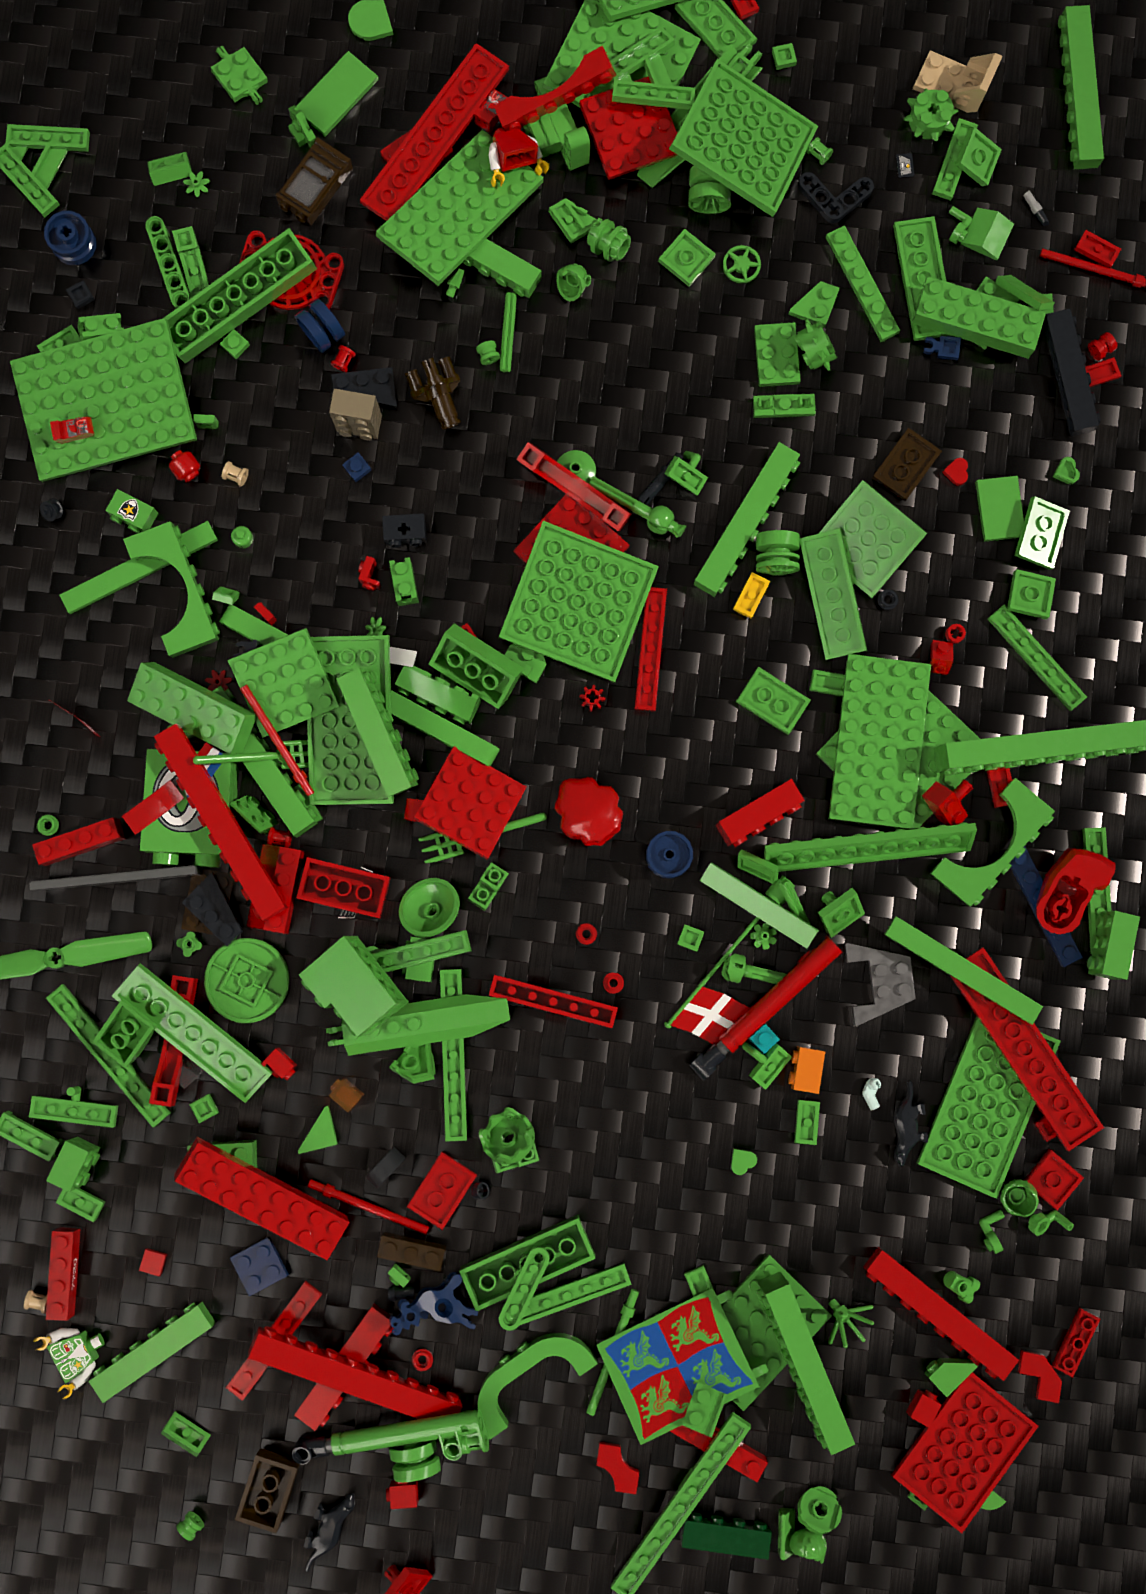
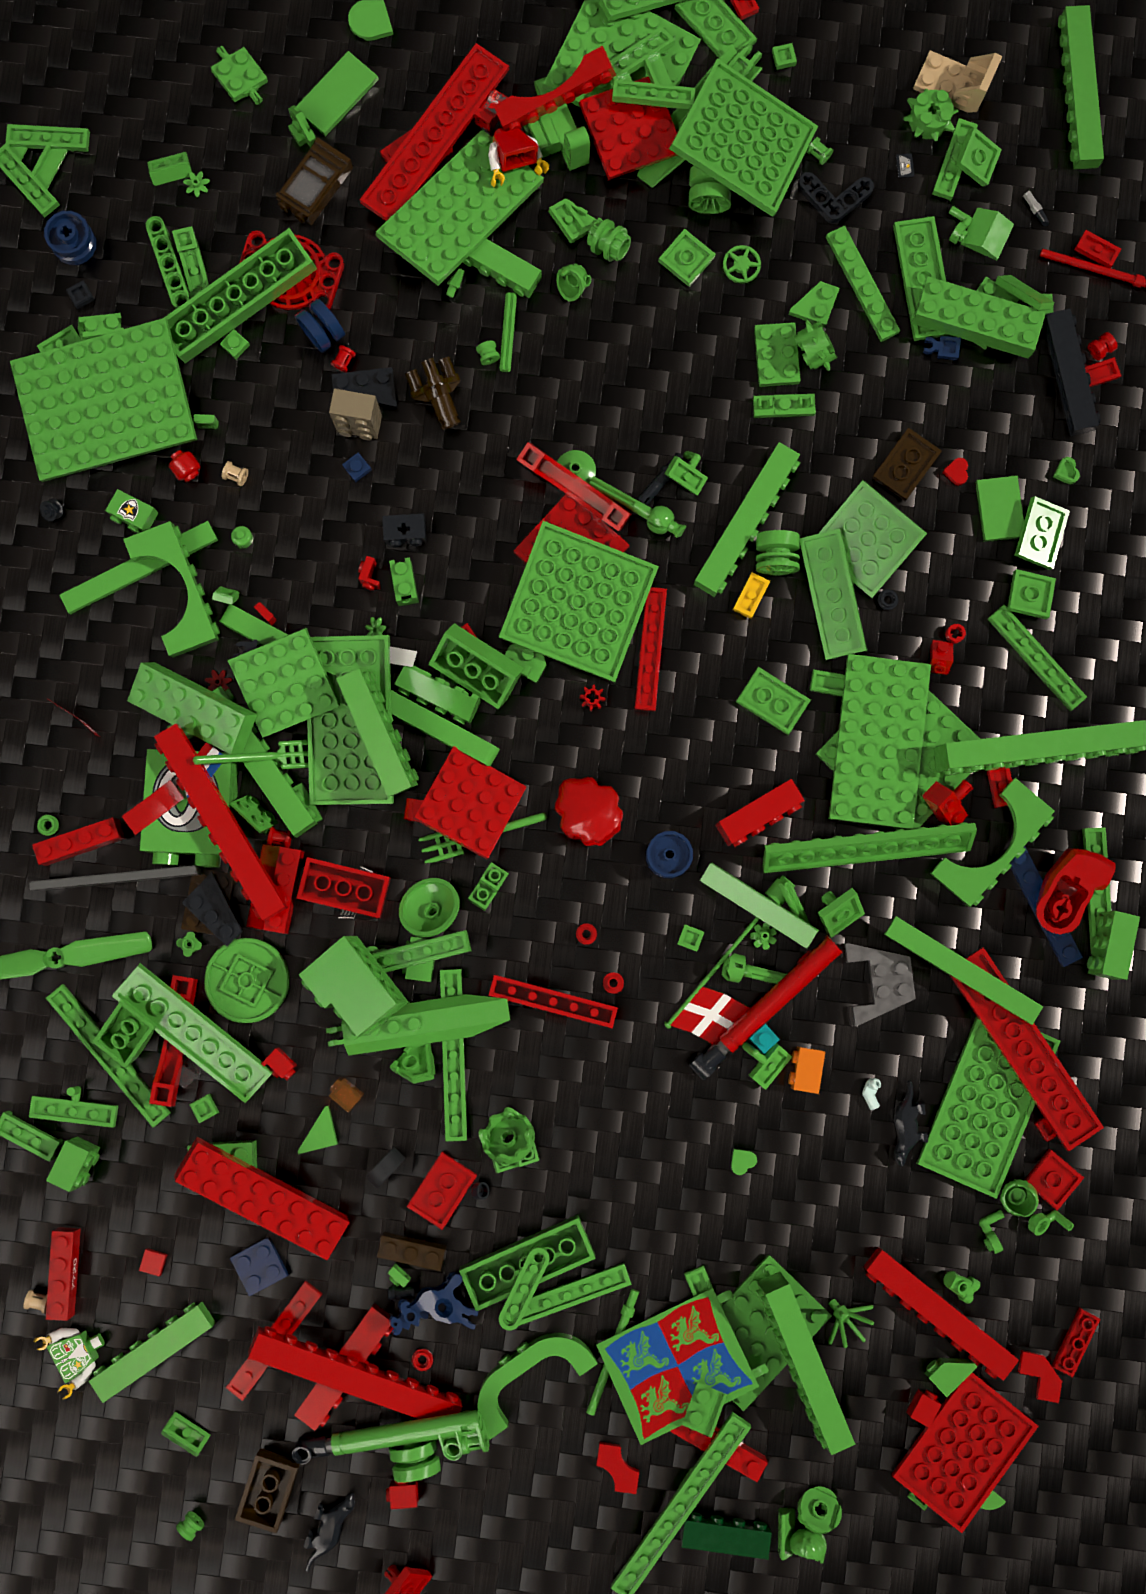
(72, 429): red leg -> none
(81, 1203): bright green plate -> none
(298, 775): red bar -> none
(330, 1191): red bar -> none
(758, 866): bright green tile -> none
(807, 1122): bright green plate -> none

